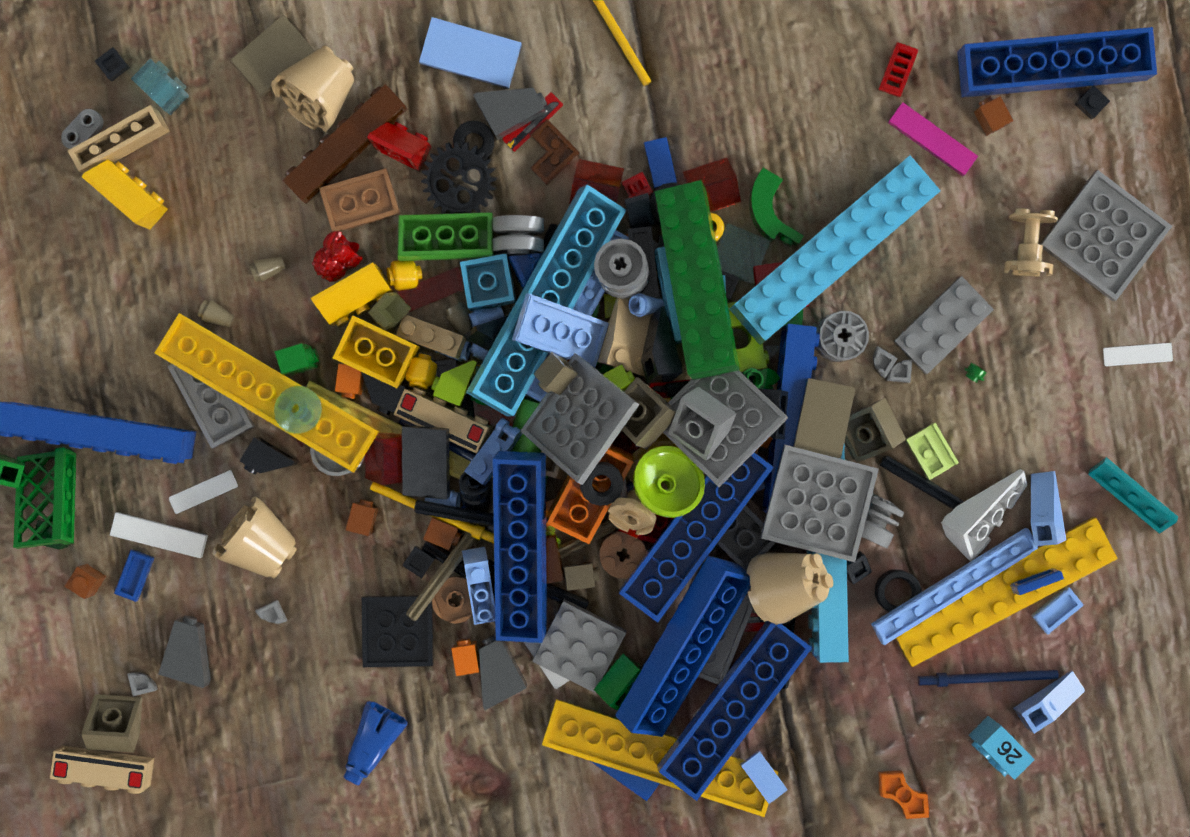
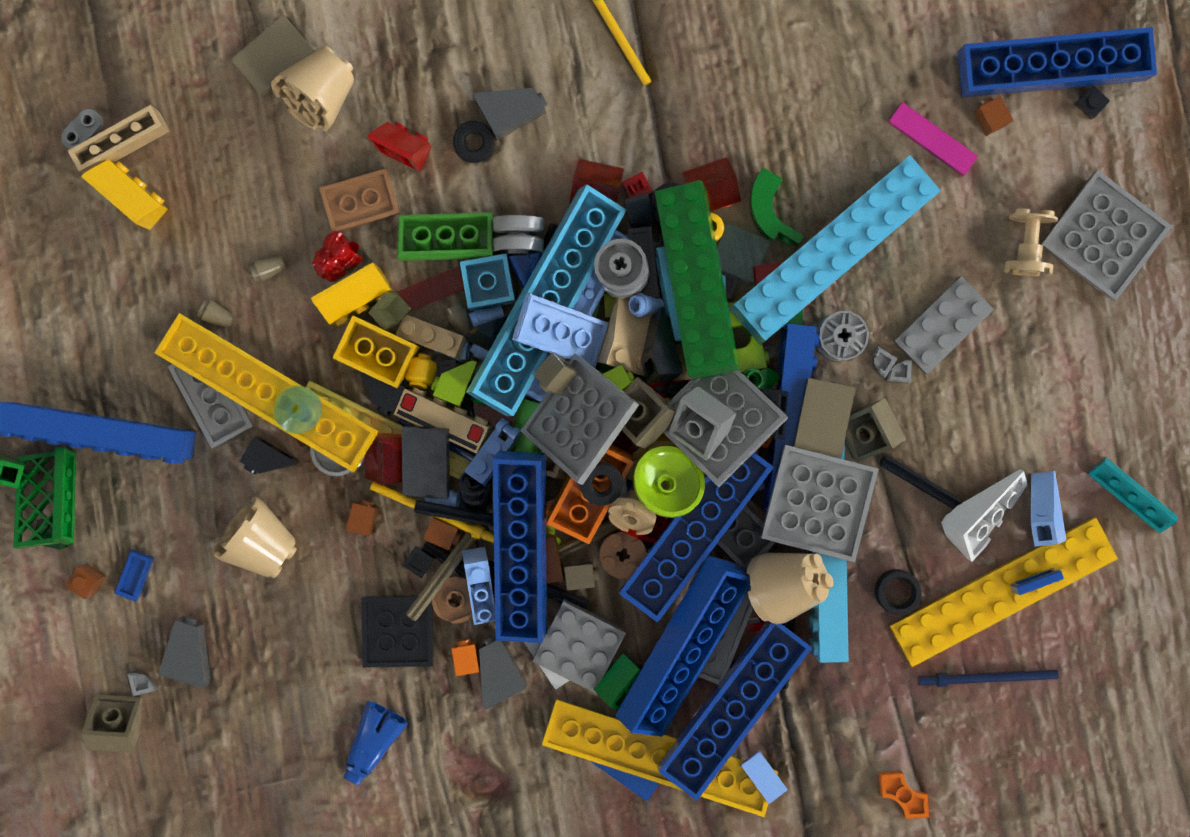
(101, 769): tan brick -> none
(112, 64): black plate -> none
(158, 535): white tile -> none
(160, 87): clear light blue brick -> none
(203, 492): white sticker -> none
(272, 613): light grey tile -> none
(297, 359): green brick -> none
(344, 144): reddish brown brick -> none
(349, 381): orange brick -> none
(403, 275): yellow head -> none
(468, 160): black gear -> none
(470, 53): light blue tile -> none
(521, 135): sticker -> none
(558, 152): reddish brown tile -> none
(660, 162): blue tile -> none
(858, 569): black plate -> none
(877, 520): light grey wheel -> none
(905, 50): red slope -> none
(931, 451): yellowish green plate -> none
(954, 586): light blue tile -> none
(975, 372): green plate -> none
(1000, 748): medium azure brick -> none
(1049, 702): light blue slope -> none
(1057, 610): light blue tile -> none
(1138, 354): white sticker -> none

